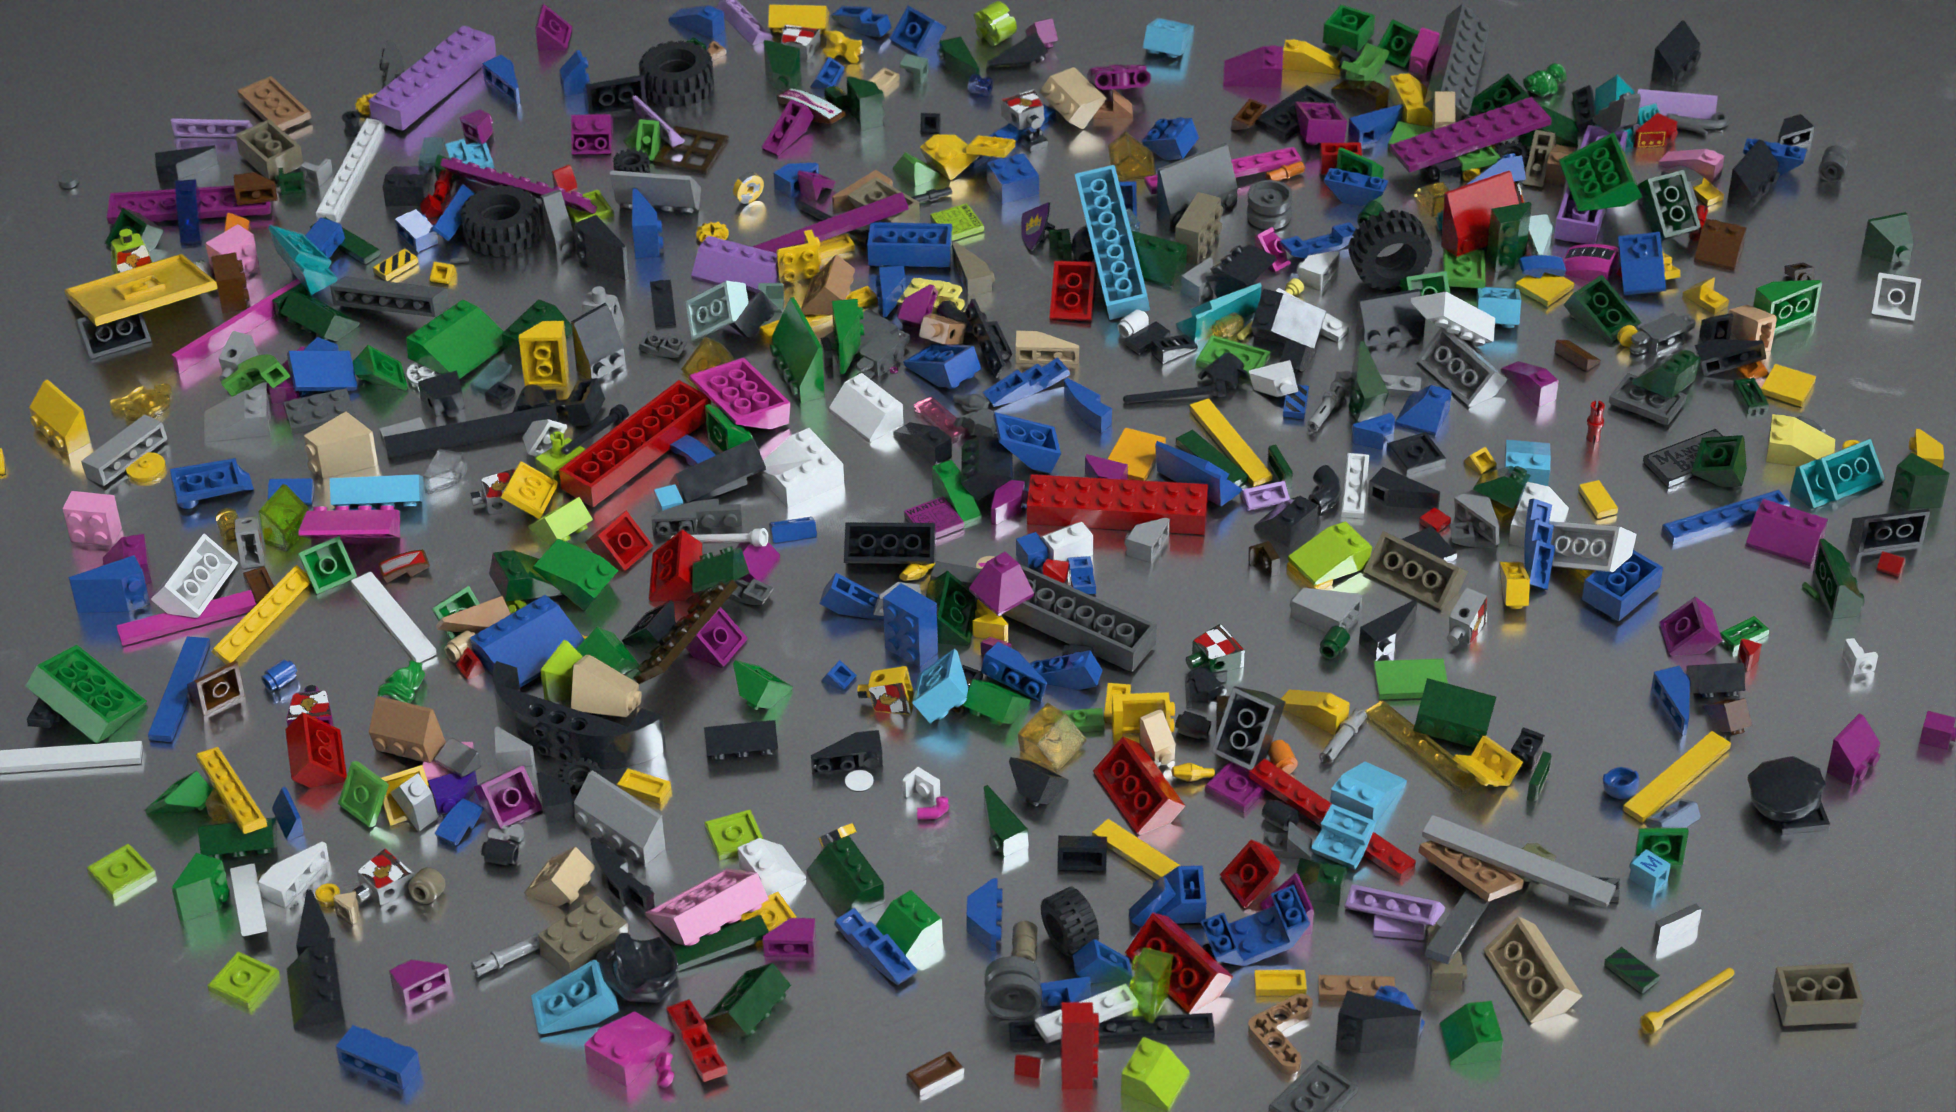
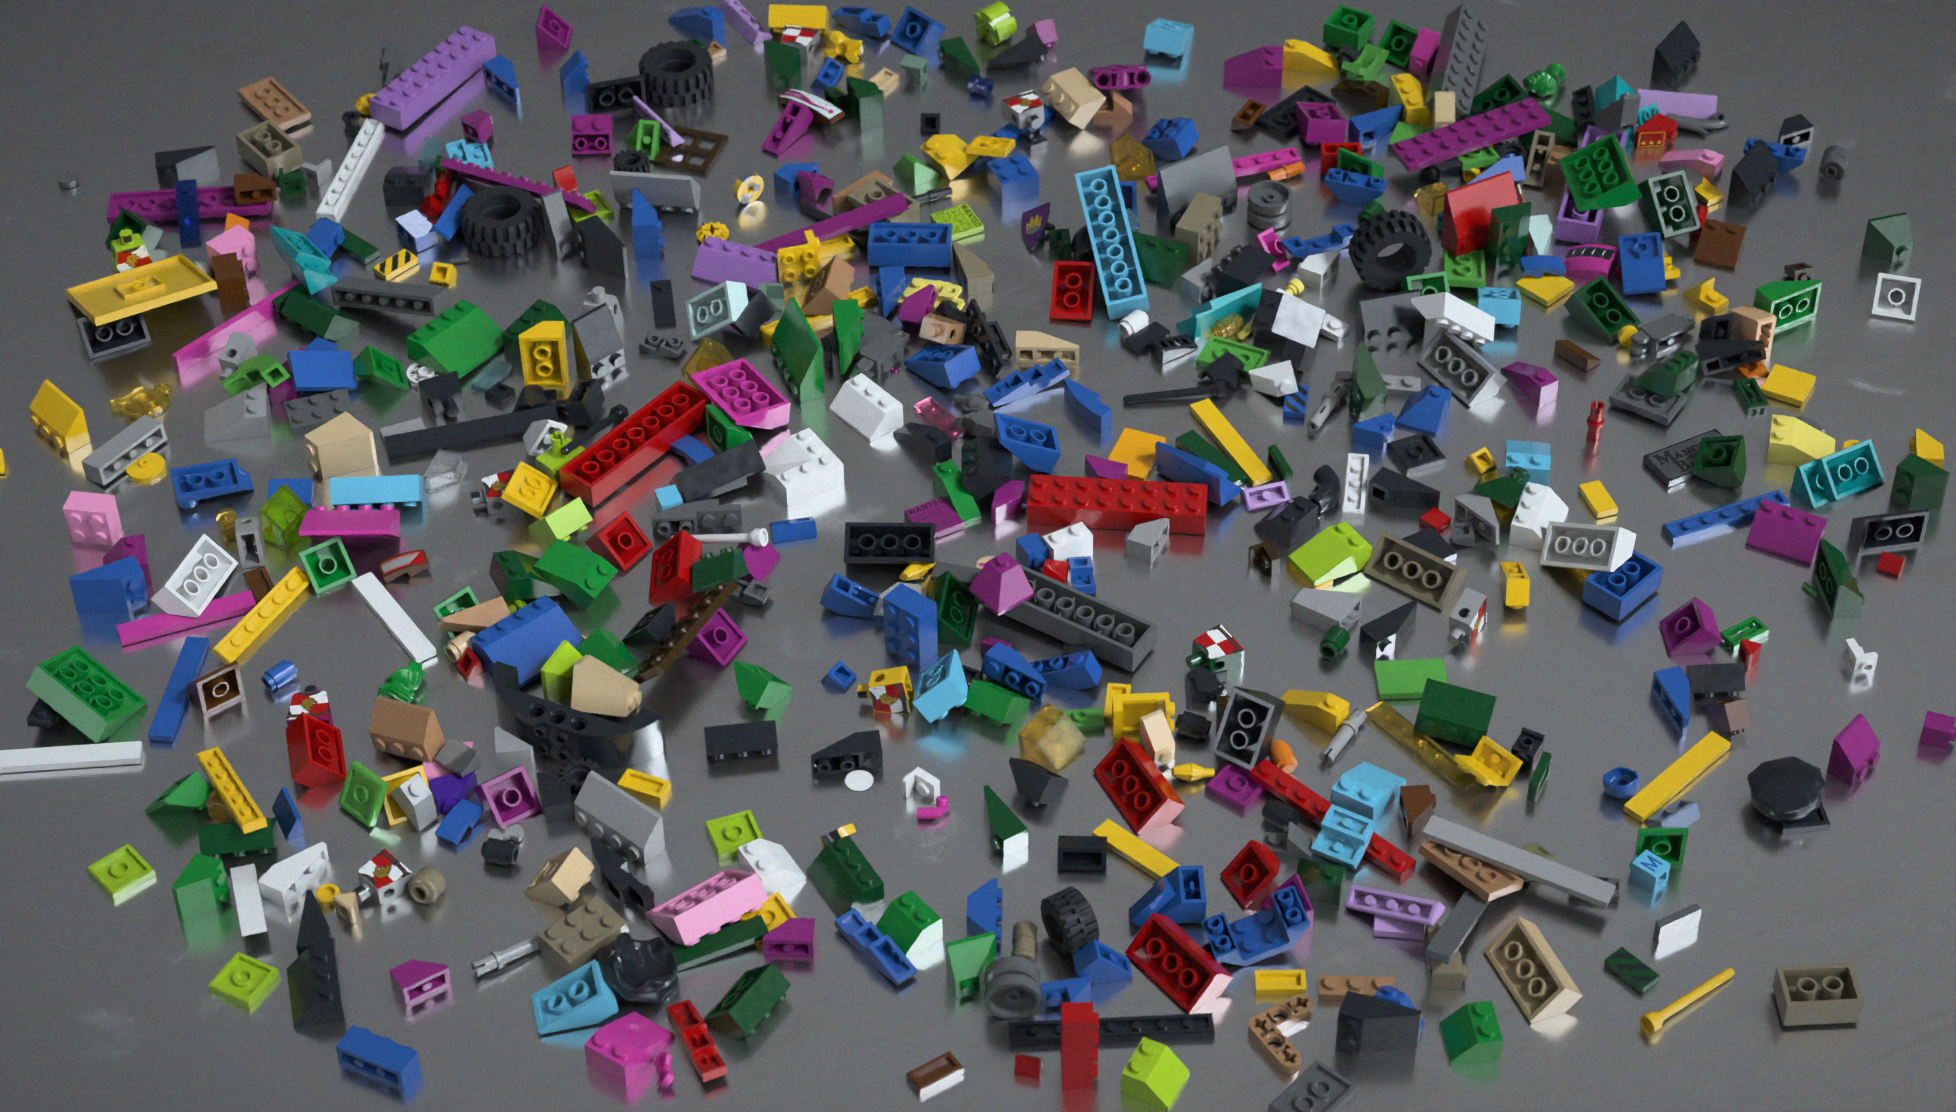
(209, 128): lavender slope -> none
(968, 961): none -> green slope
(989, 624): yellow slope -> none
(1107, 1004): white plate -> none
(1151, 981): clear neon green slope -> none
(1415, 807): none -> reddish brown slope
(1537, 543): blue slope -> none

